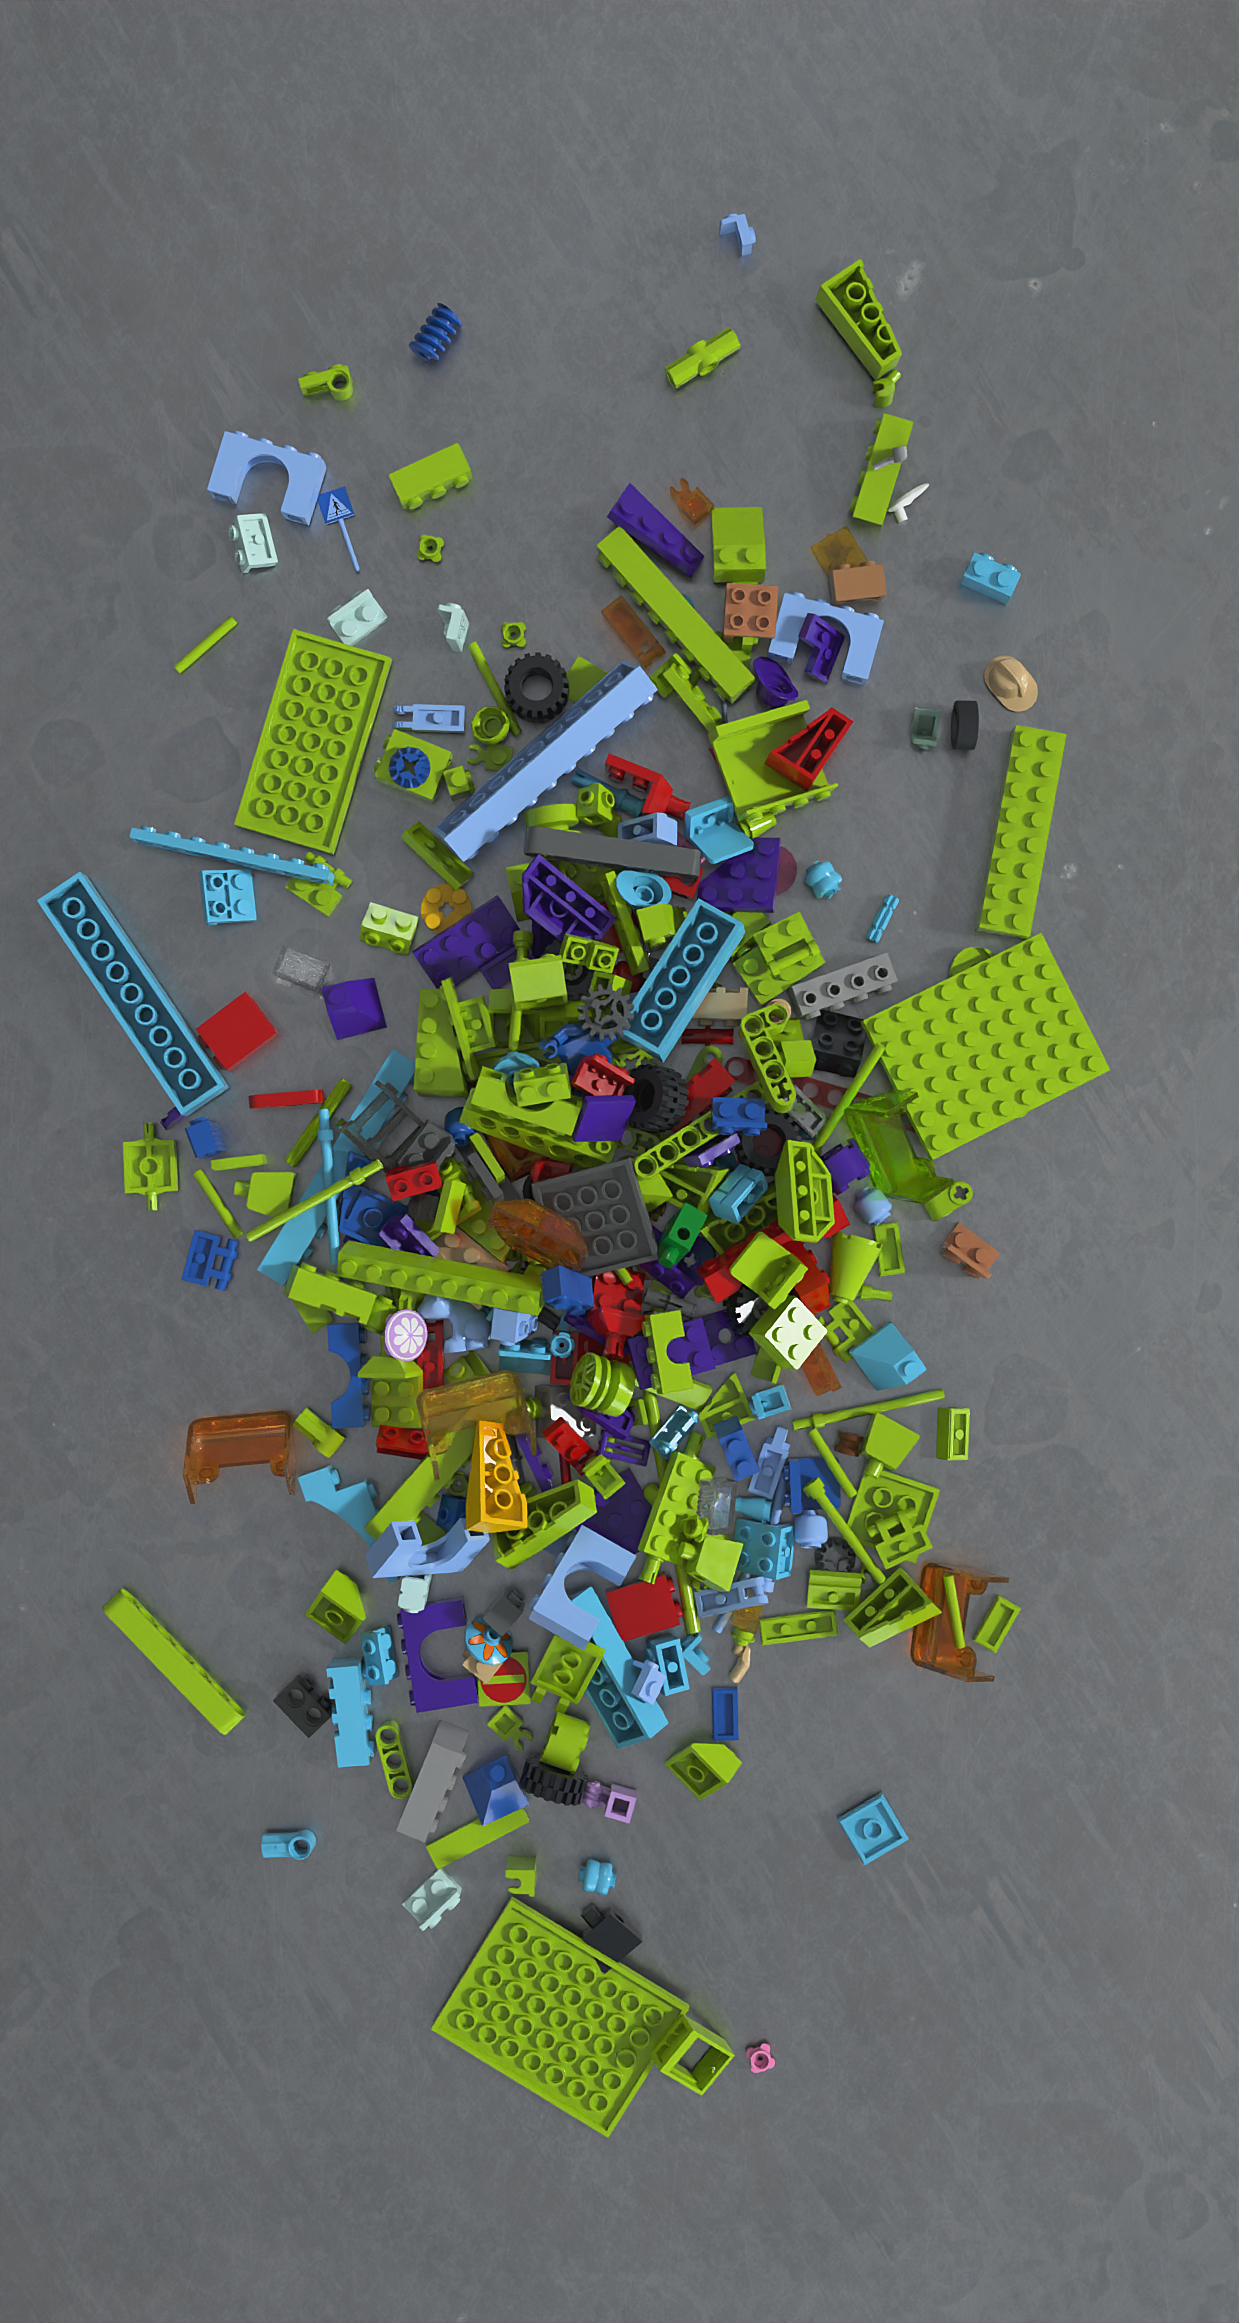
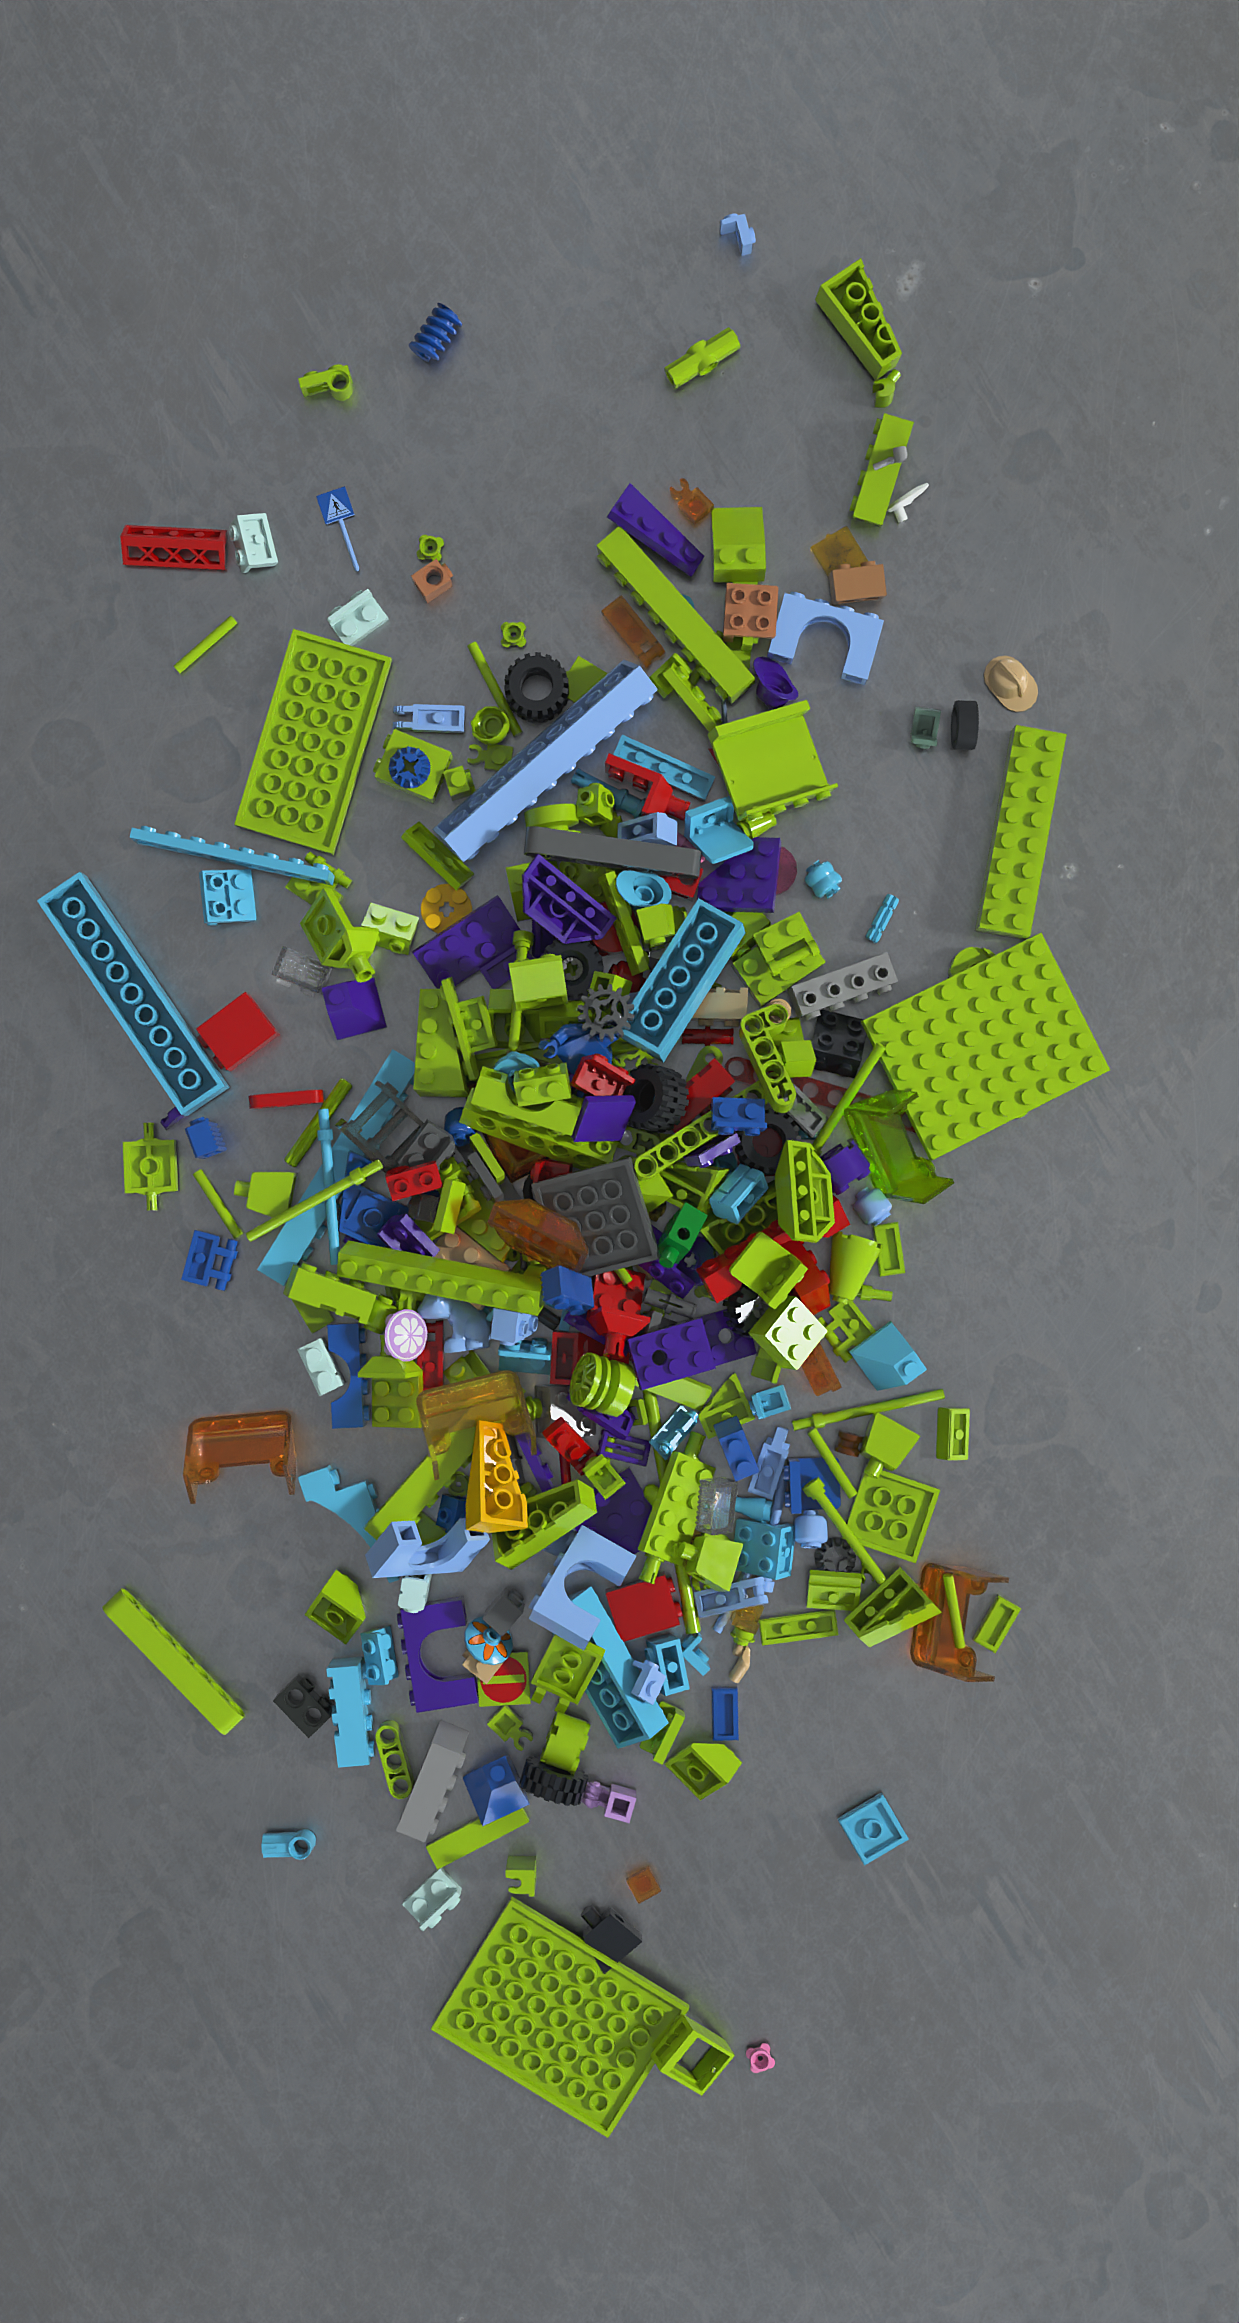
(174, 537): none -> red fence
(239, 1162): lime tile -> none
(240, 454): light blue arch -> none
(320, 1433): lime piece -> none
(321, 1366): none -> light aqua brick
(335, 938): none -> lime plate
(401, 1442): red bracket -> none
(428, 590): none -> nougat brick
(431, 476): lime brick -> none
(455, 625): light aqua bracket -> none
(564, 1338): medium azure plate -> none
(589, 953): lime slope -> none
(597, 1877): medium azure piece -> none
(643, 1884): none -> clear orange plate
(660, 1330): lime arch -> none
(662, 1741): none -> lime bracket
(677, 773): none -> medium azure plate
(695, 1528): lime plate -> none
(809, 750): red wedge -> none
(825, 643): dark purple plate -> none
(902, 1545): lime plate -> none
(946, 1202): lime piece -> none
(970, 1250): nougat bracket -> none
(990, 577): medium azure brick -> none

